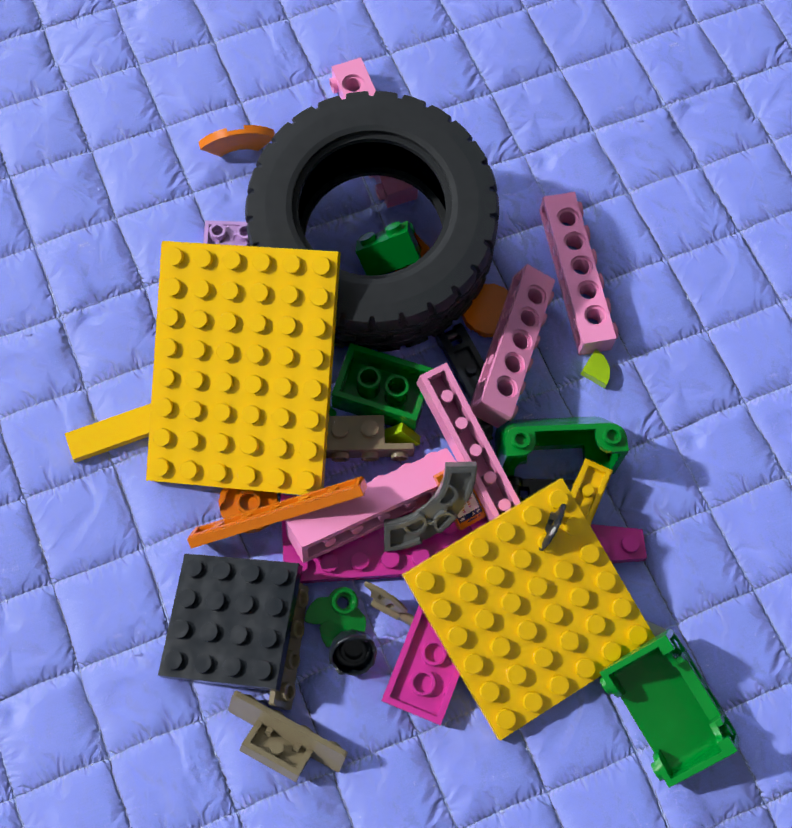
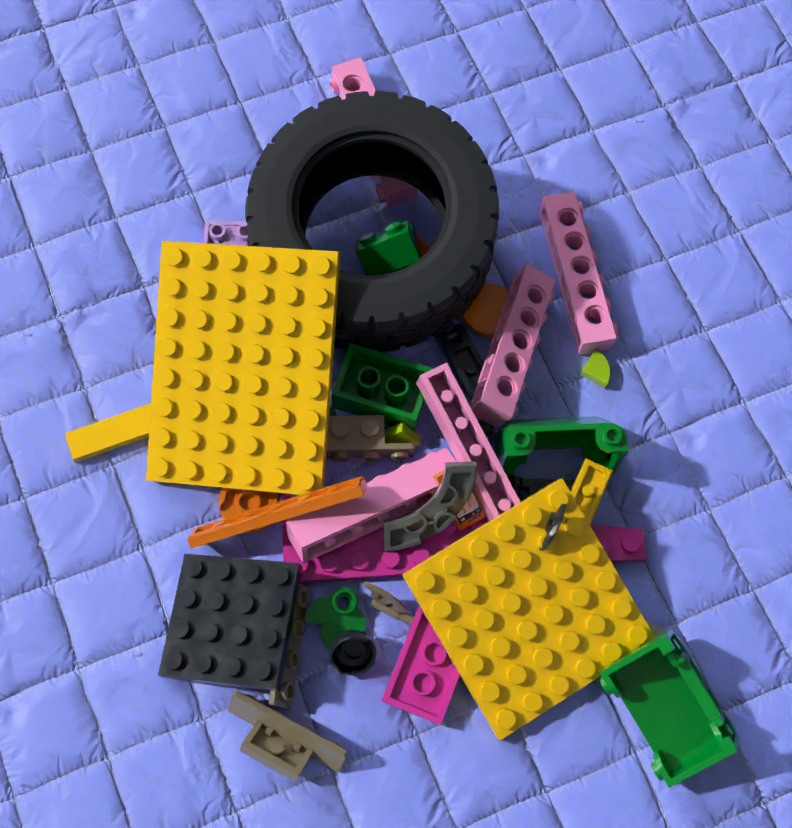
(223, 142): orange tile -> none

